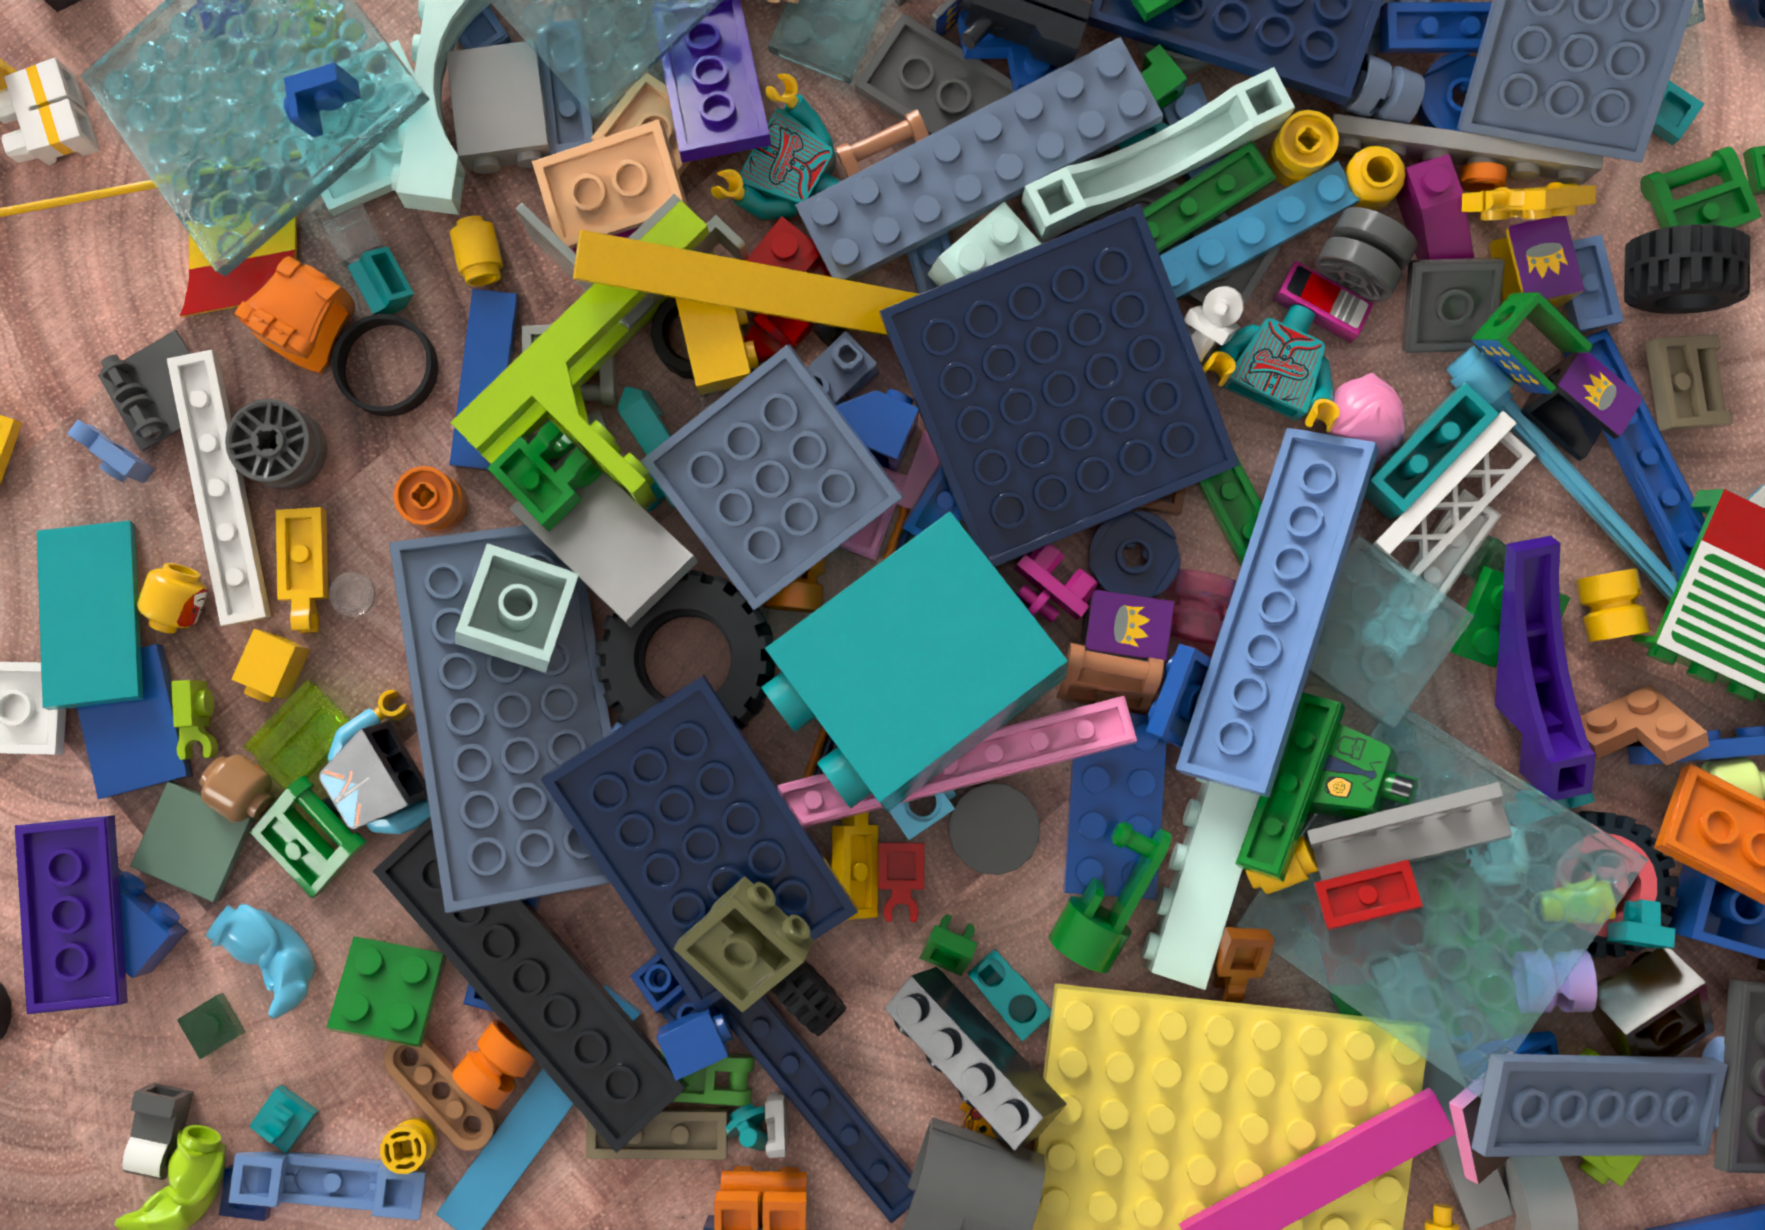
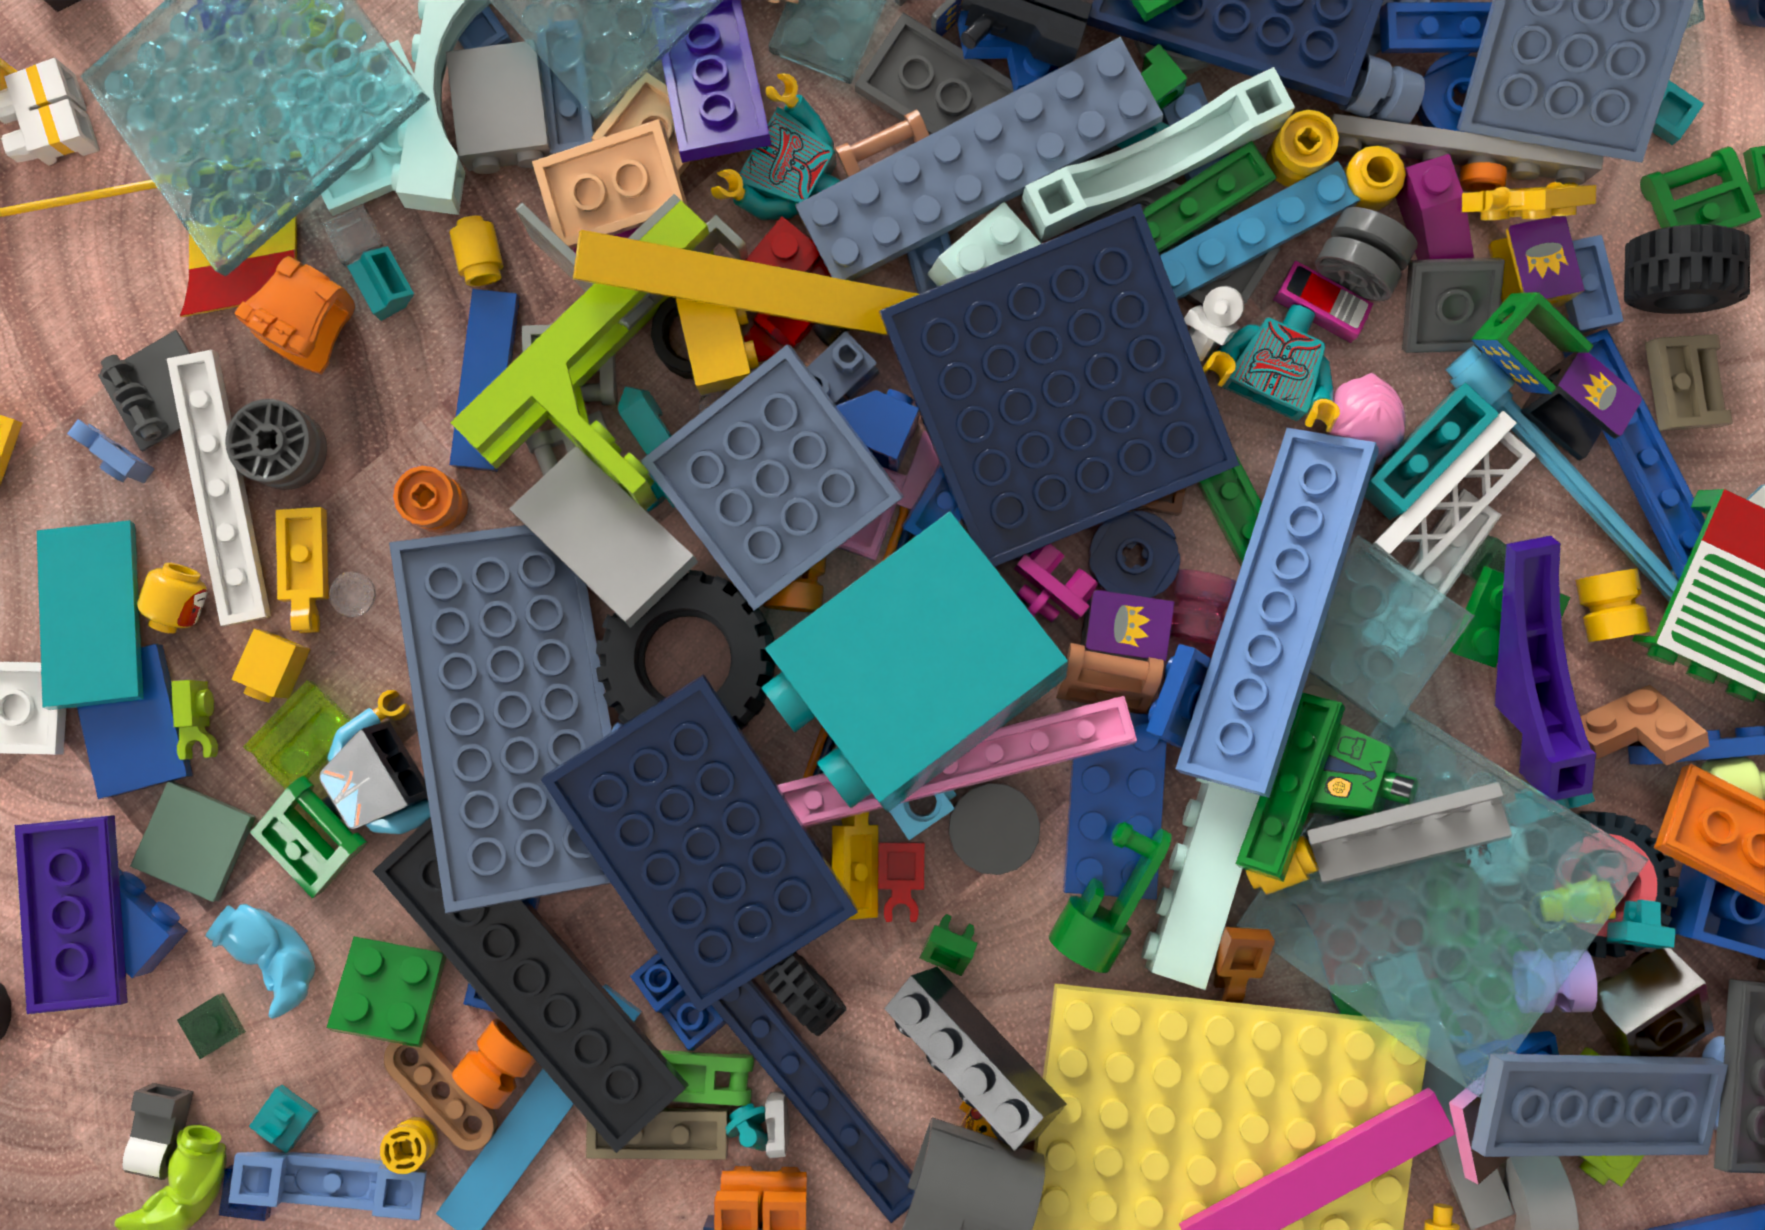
(236, 788): medium nougat head -> none
(318, 90): blue bracket -> none
(346, 342): black tyre -> none
(516, 608): light aqua brick -> none
(535, 484): green plate -> none
(694, 1041): blue brick -> none
(746, 943): olive plate -> none
(1010, 994): teal leg -> none
(1368, 895): red plate -> none

